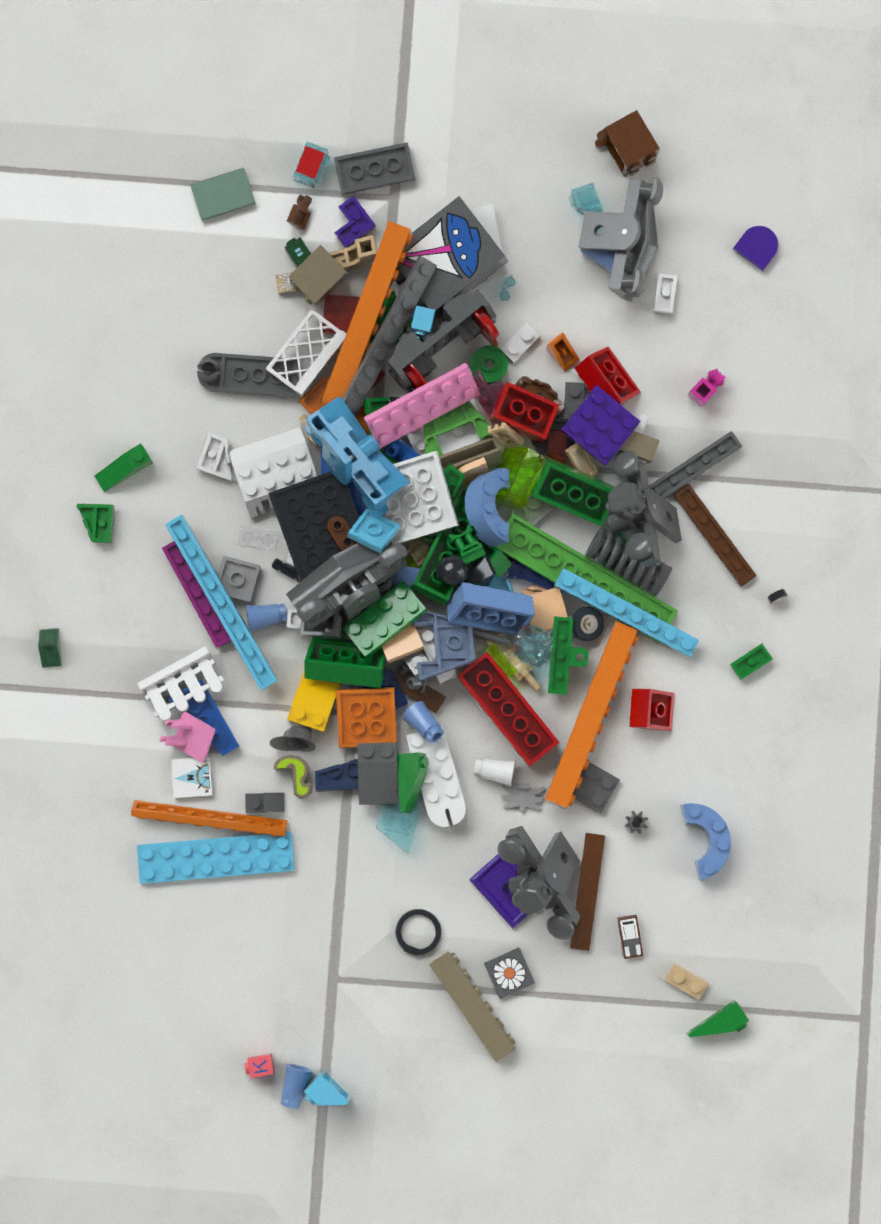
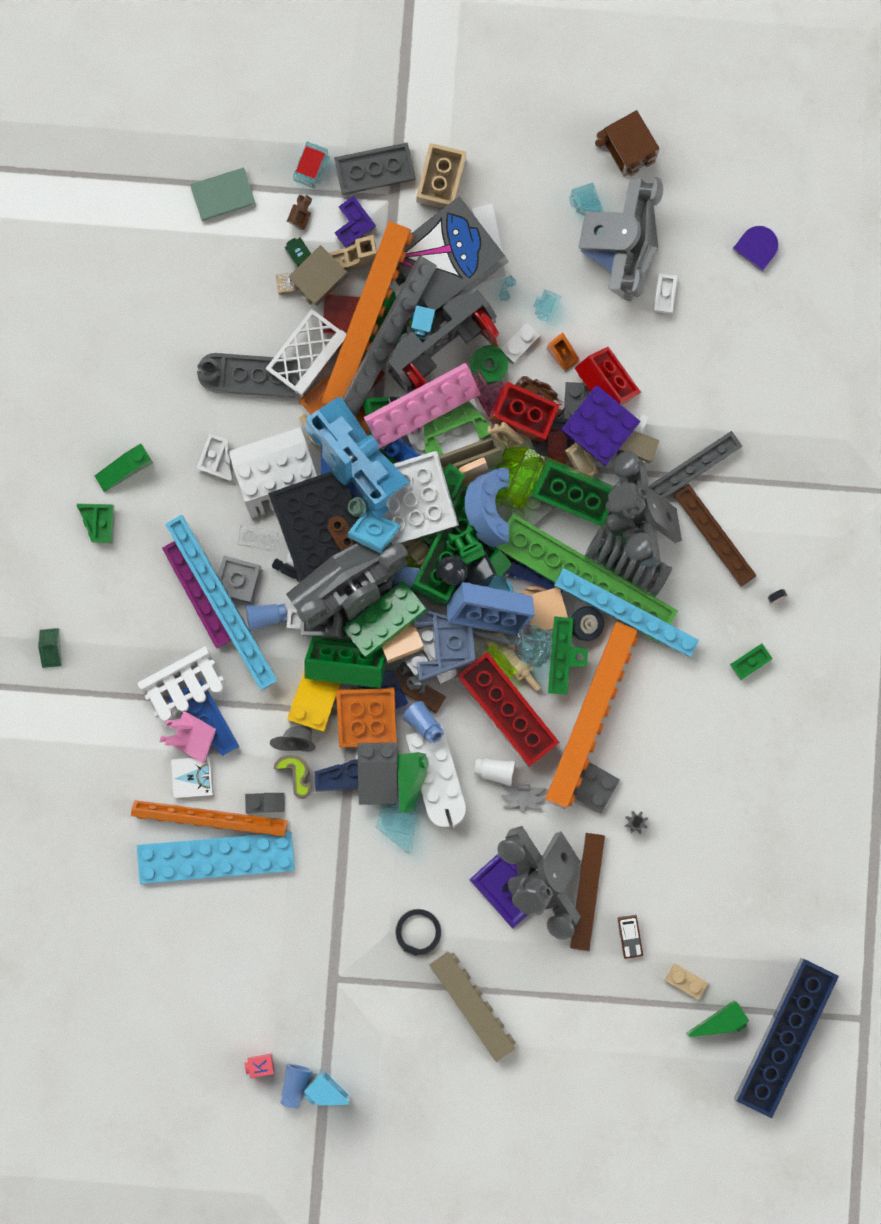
(357, 506): none -> sand green plate
(441, 176): none -> tan brick
(509, 973): tile -> none
(547, 305): none -> clear light blue brick
(651, 709): red slope -> none
(706, 387): dark pink brick -> none
(718, 838): medium blue brick -> none
(786, 1037): none -> dark blue brick

